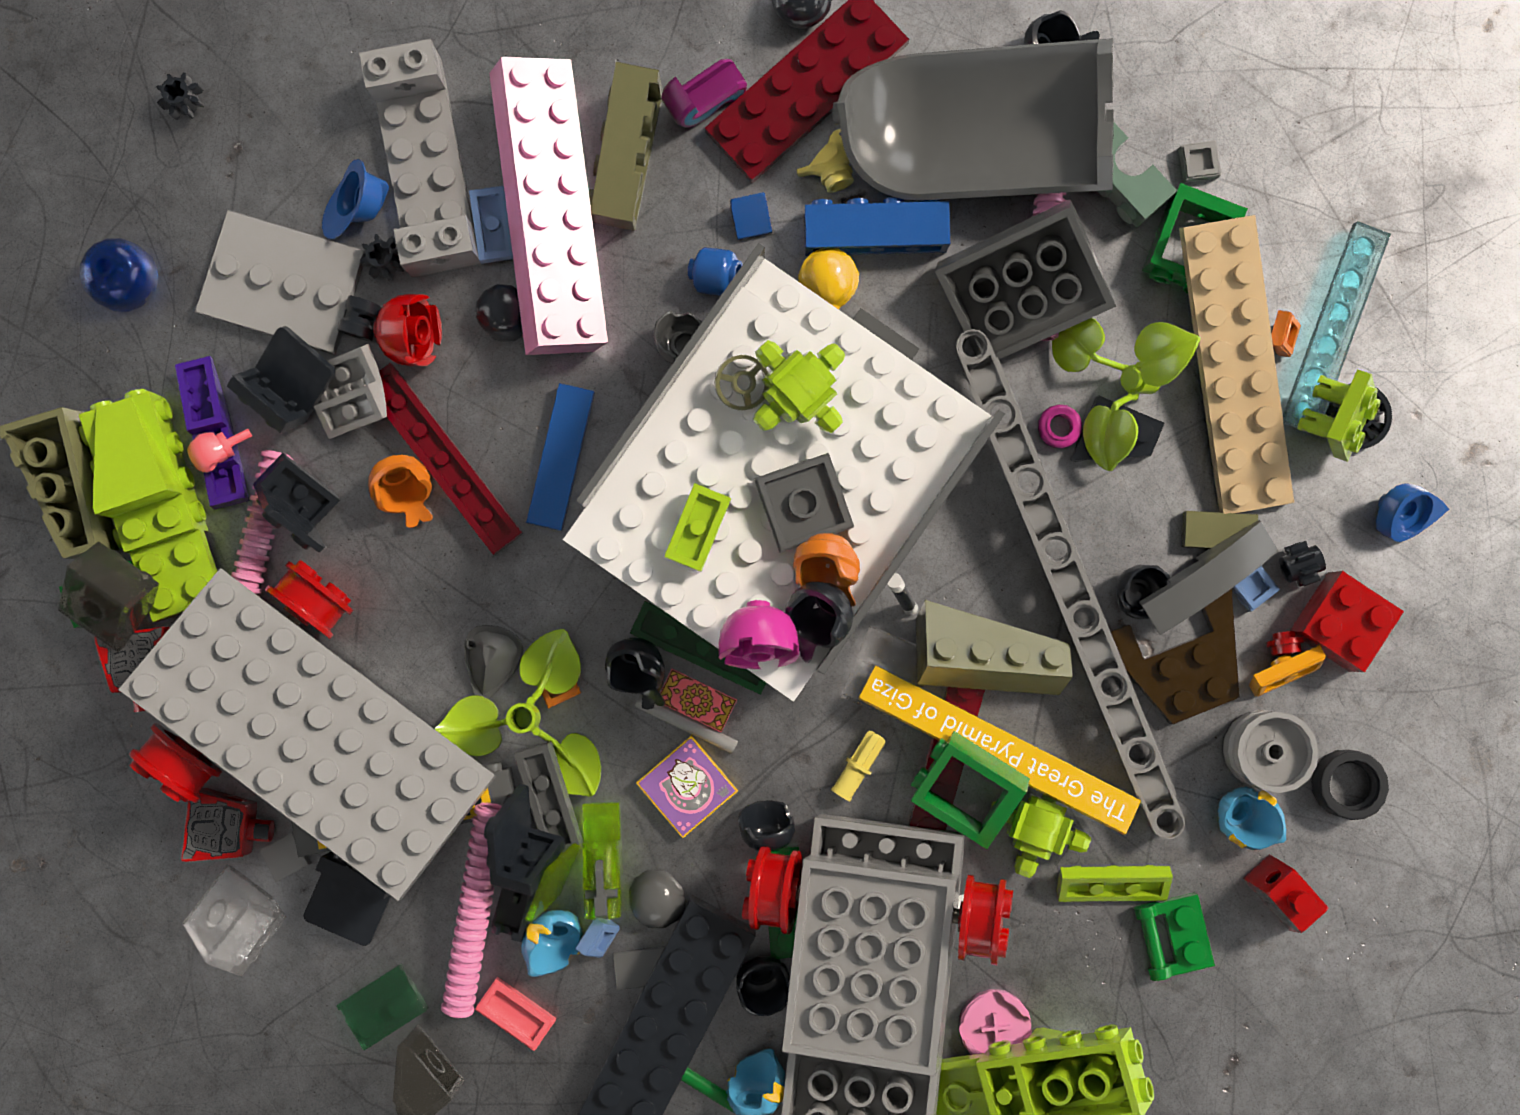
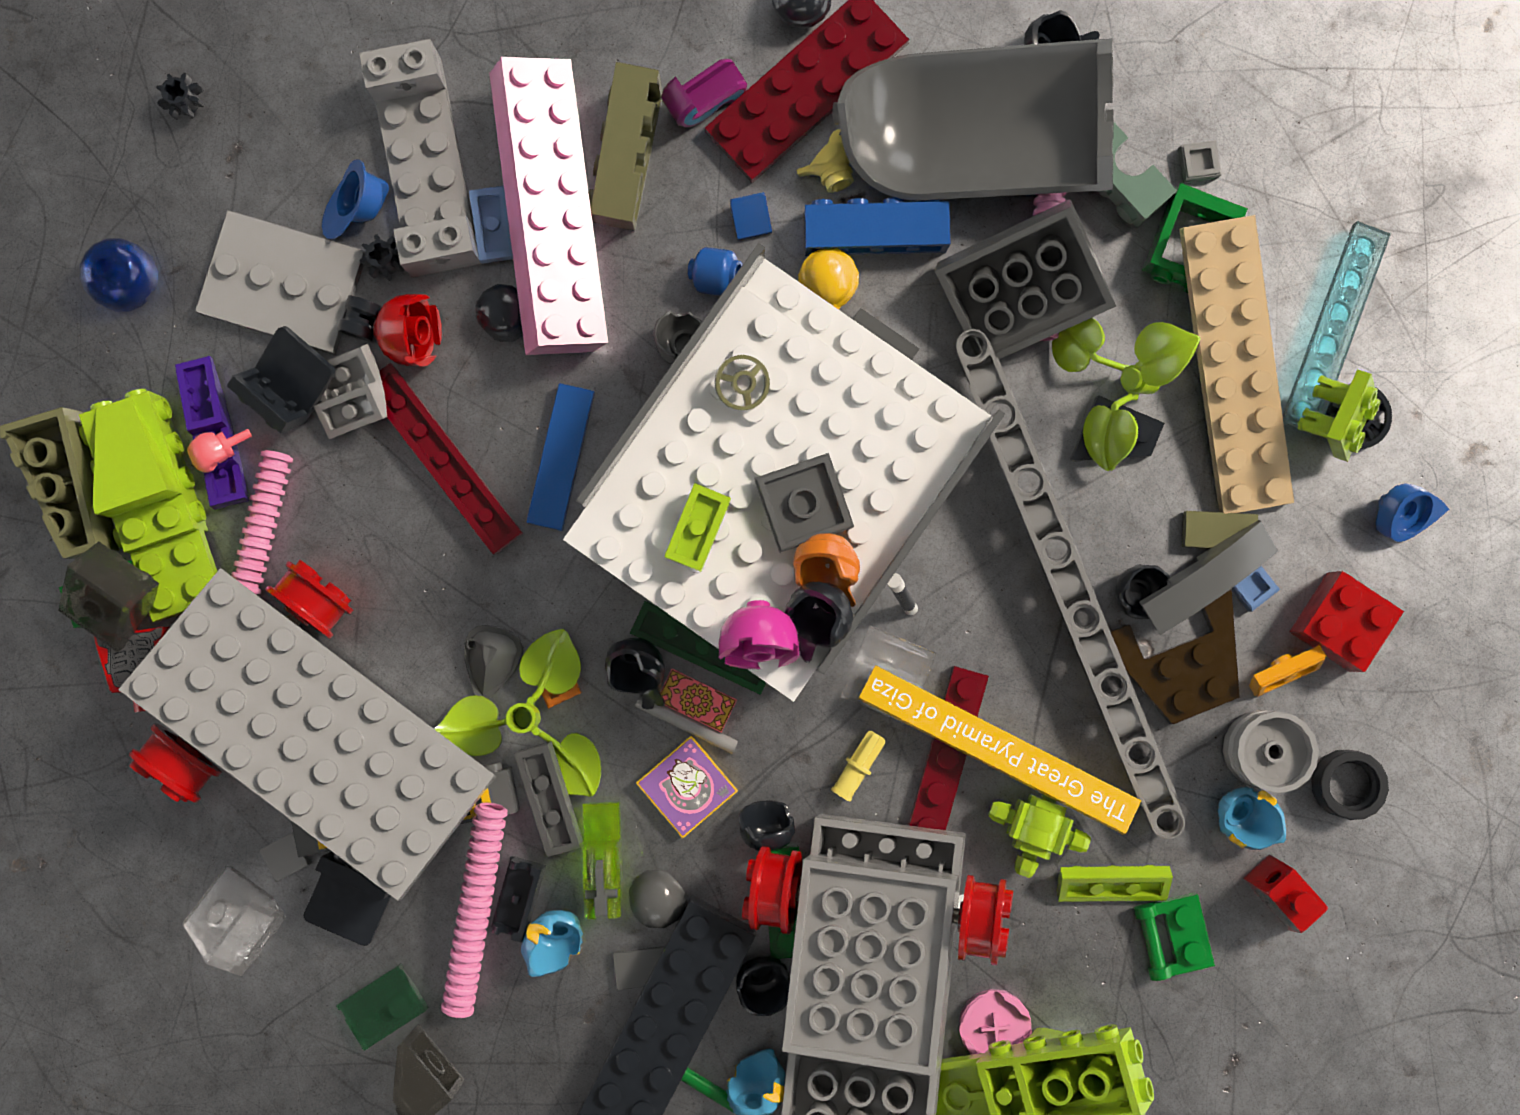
(222, 827): torso -> none
(294, 500): black bracket -> none
(401, 486): orange hat -> none
(515, 1013): coral tile -> none
(517, 851): black bracket -> none
(552, 882): clear neon green piece -> none
(598, 937): medium blue tile -> none
(799, 387): lime piece -> none
(986, 654): wedge -> none
(1013, 782): green window -> none
(1067, 413): dark pink piece -> none
(1285, 333): orange tile -> none
(1285, 643): red plate -> none
(1302, 564): black gear -> none

